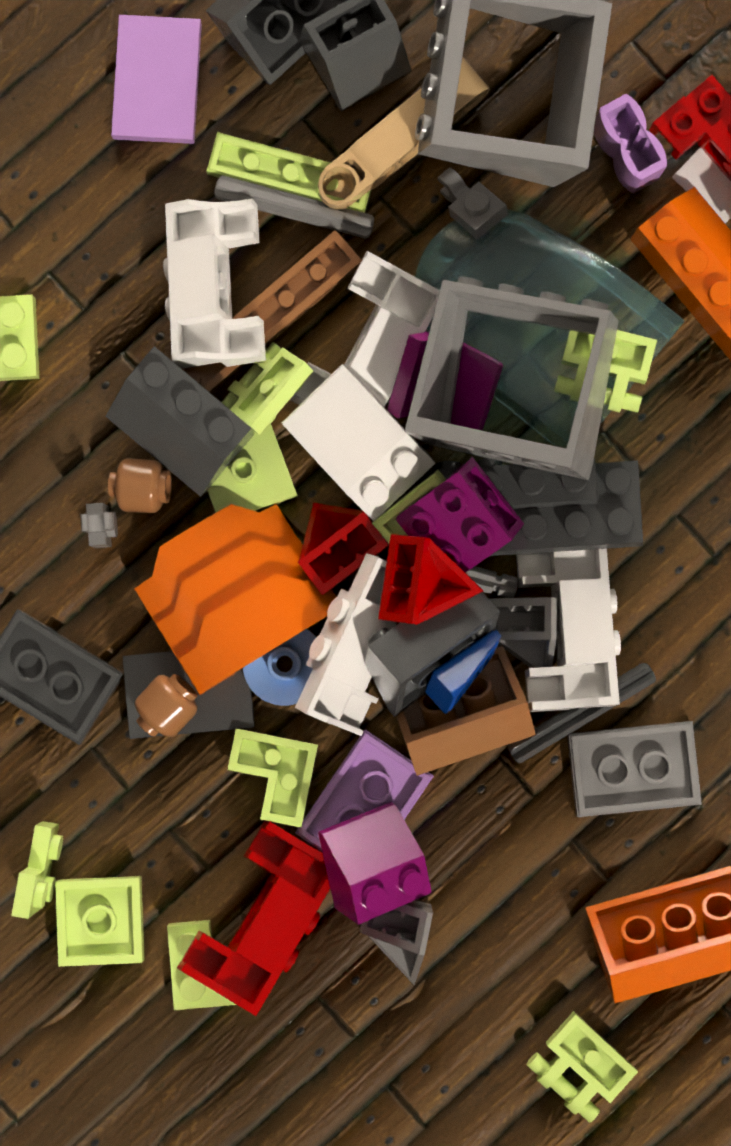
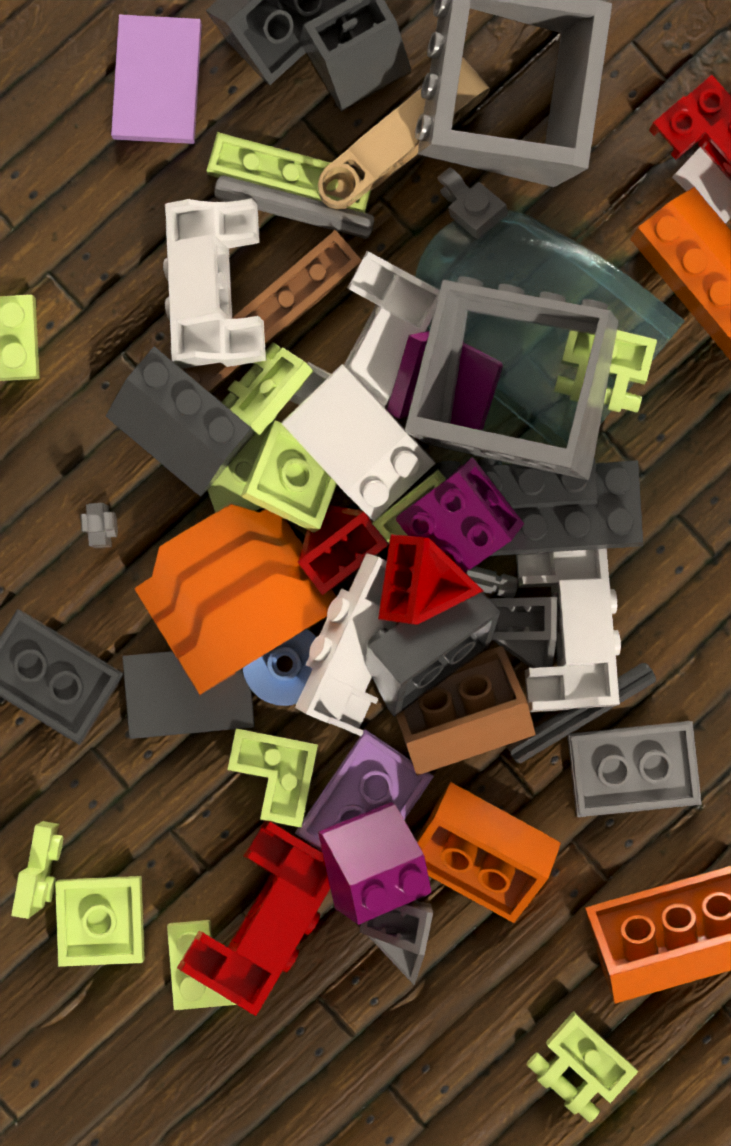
(140, 485): medium nougat head -> none
(166, 705): medium nougat head -> none
(289, 480): none -> yellowish green plate
(456, 675): blue slope -> none
(486, 852): none -> orange slope
(635, 151): lavender brick -> none

